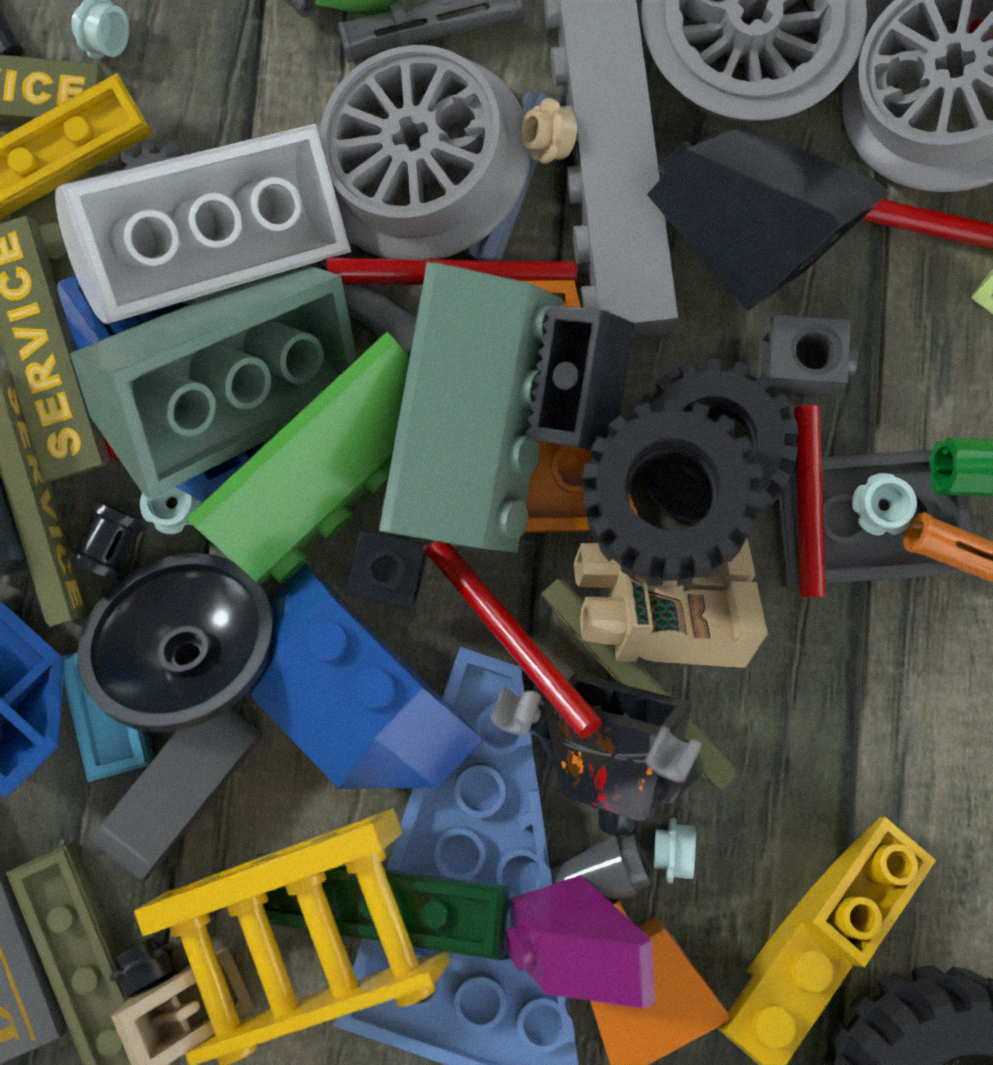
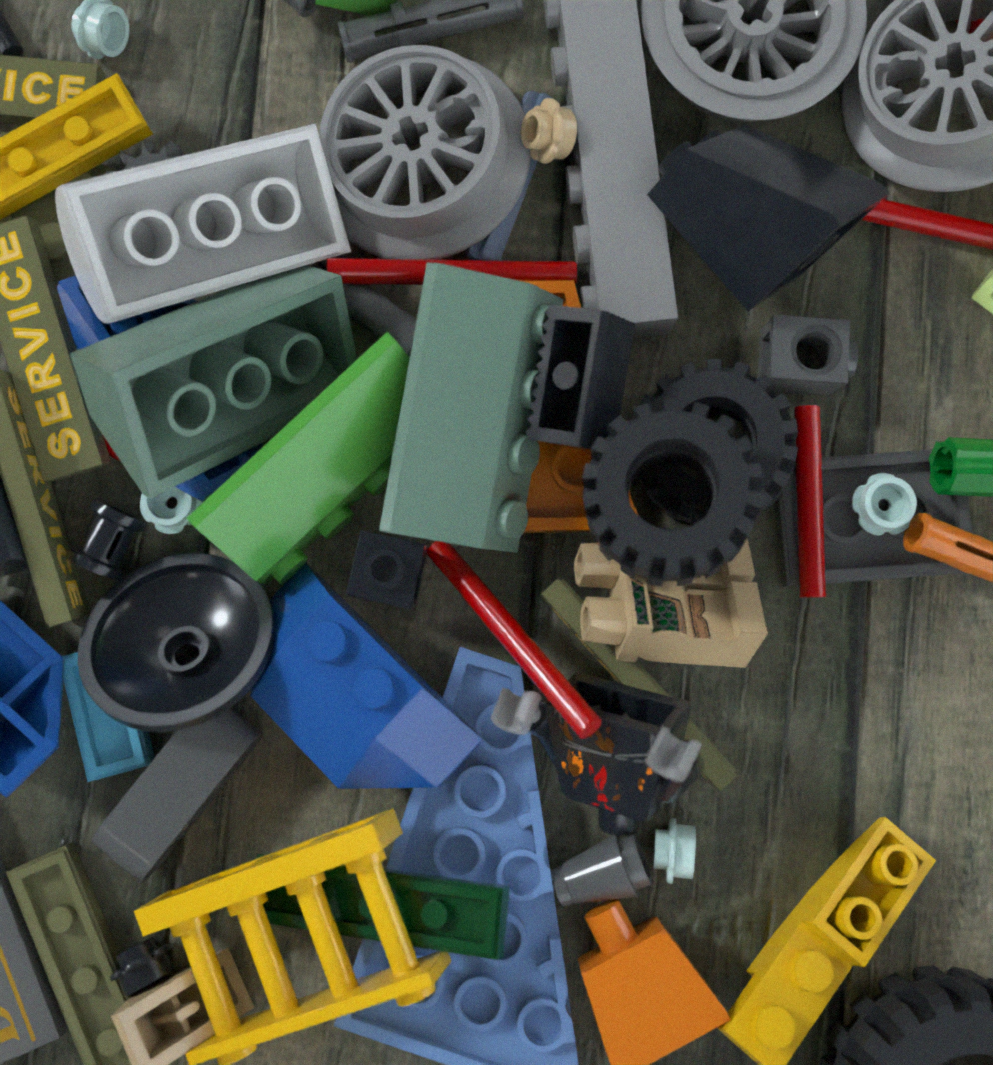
(580, 945): magenta slope -> none

